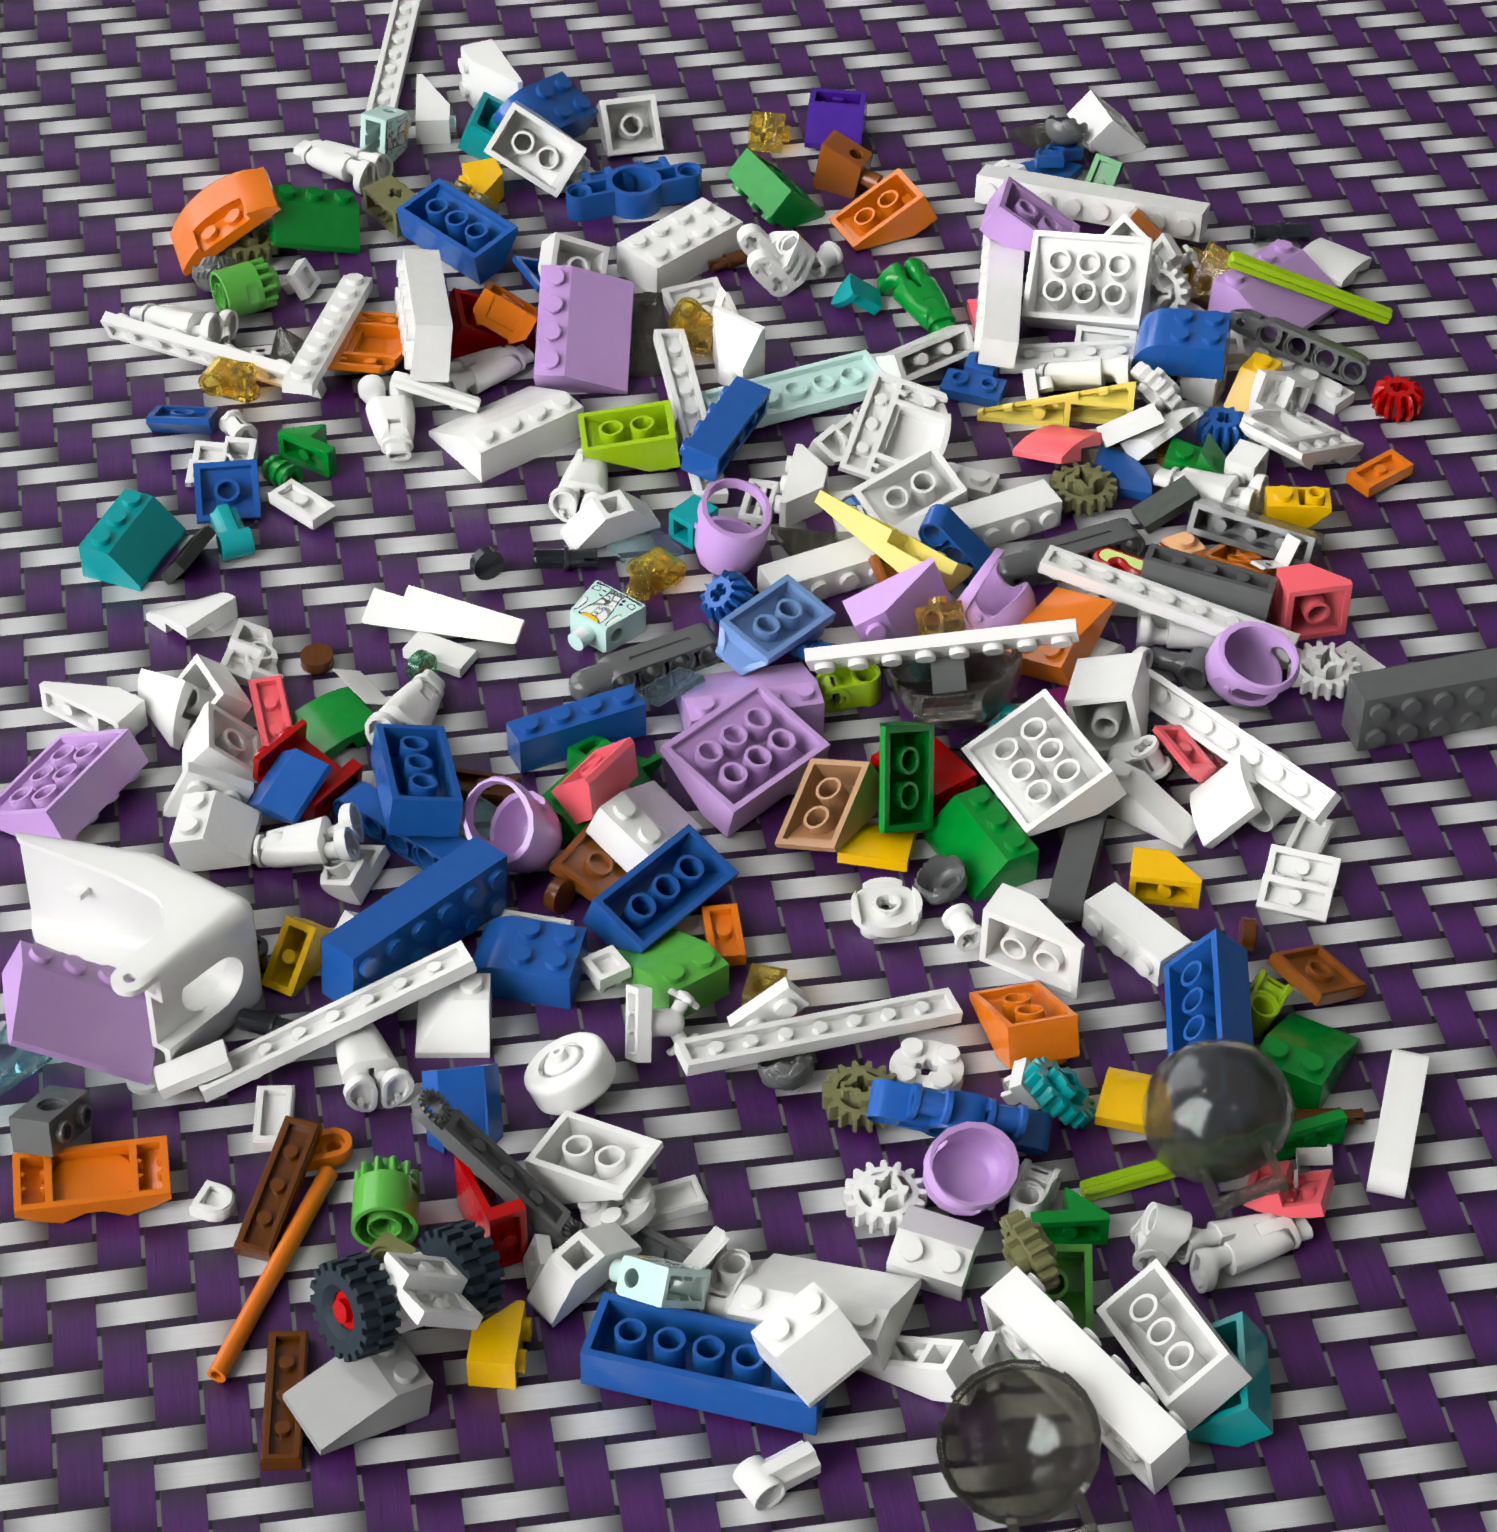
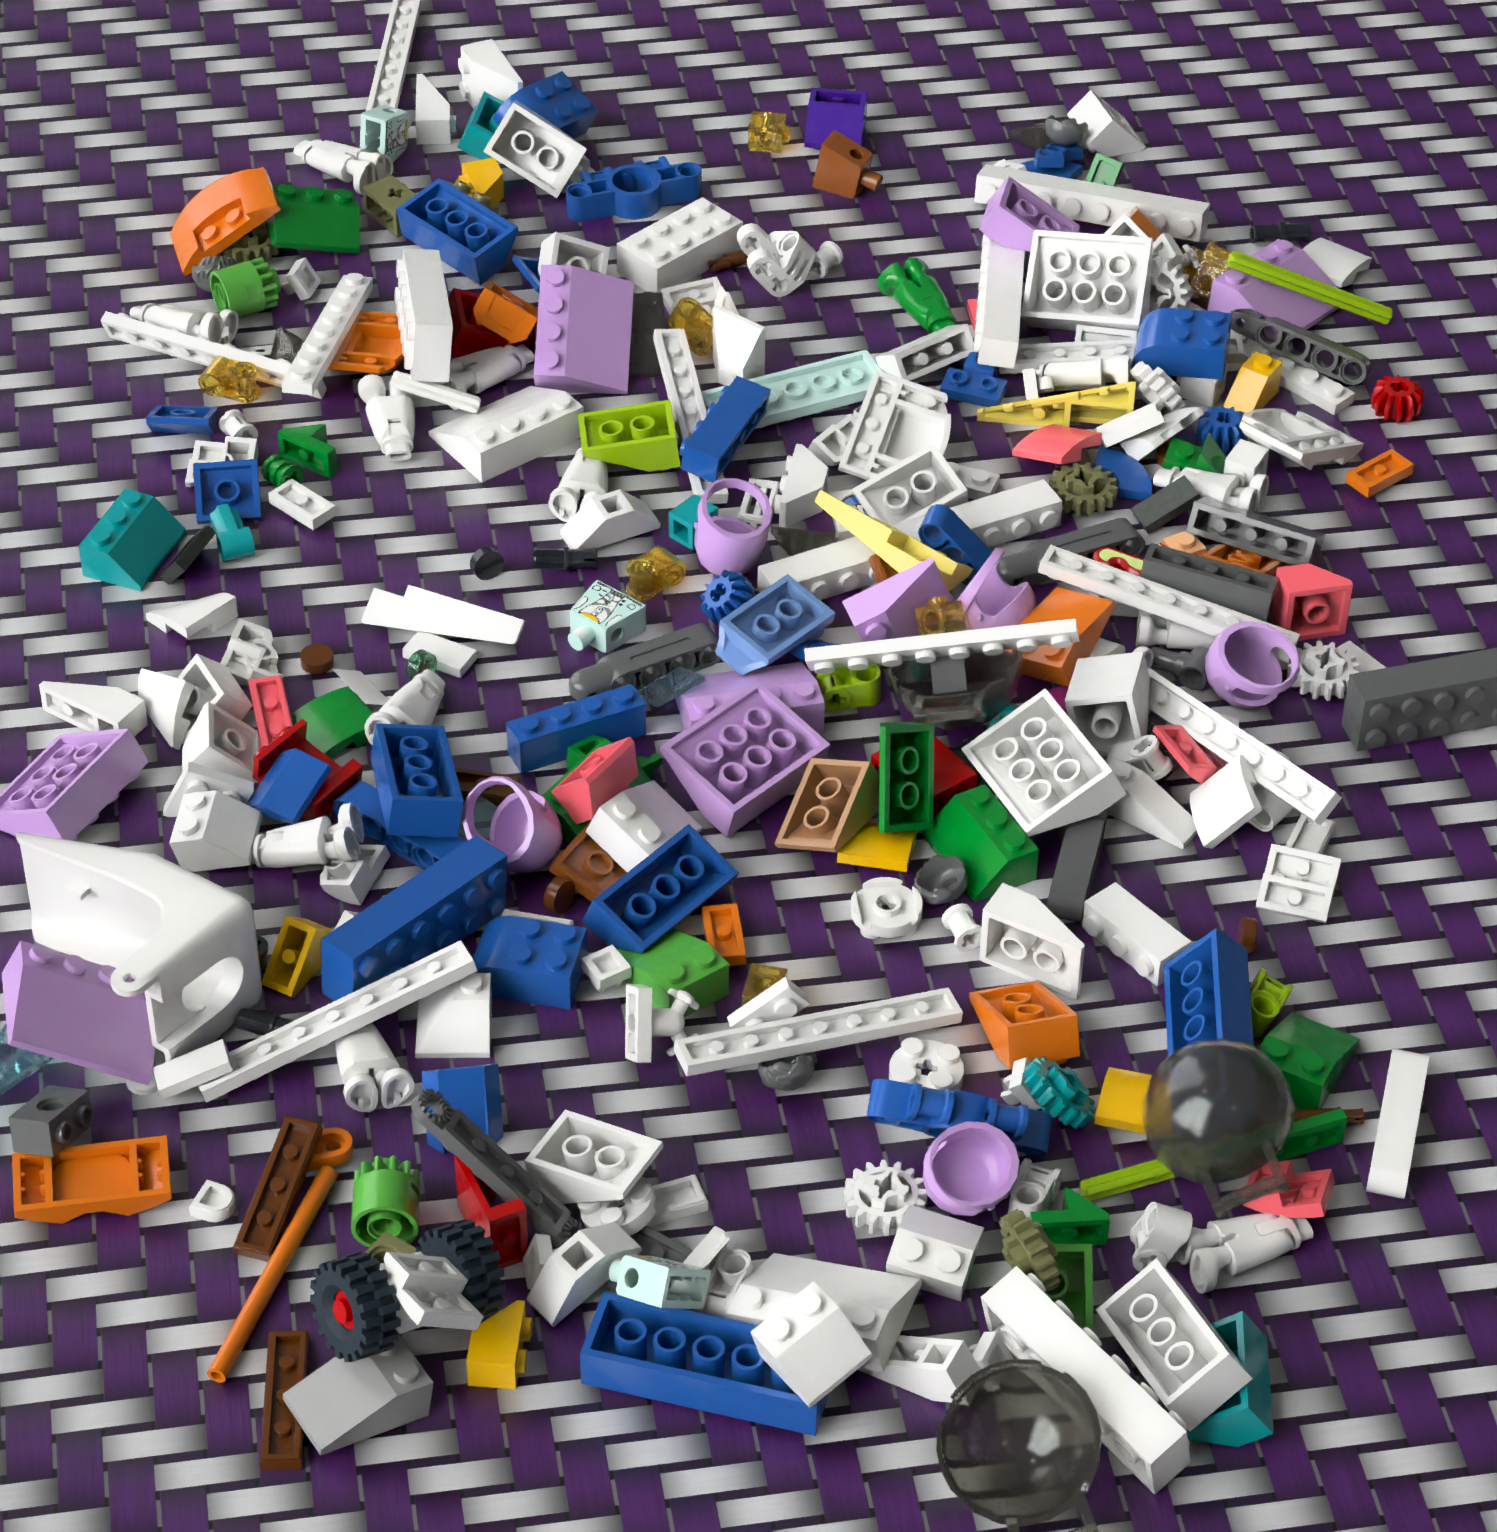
(271, 1107): white tile -> none
(570, 1073): white wheel -> none
(629, 125): white slope -> none
(643, 543): clear light blue piece -> none
(768, 1479): white piece -> none
(772, 192): slope -> none
(848, 1094): olive gear -> none
(859, 293): teal tile -> none
(884, 213): orange slope -> none
(1163, 879): yellow slope -> none
(1280, 391): white slope -> none
(1284, 555): white piece -> none
(1297, 504): yellow slope -> none
(1312, 1156): white piece -> none
(1317, 975): dark orange tile -> none

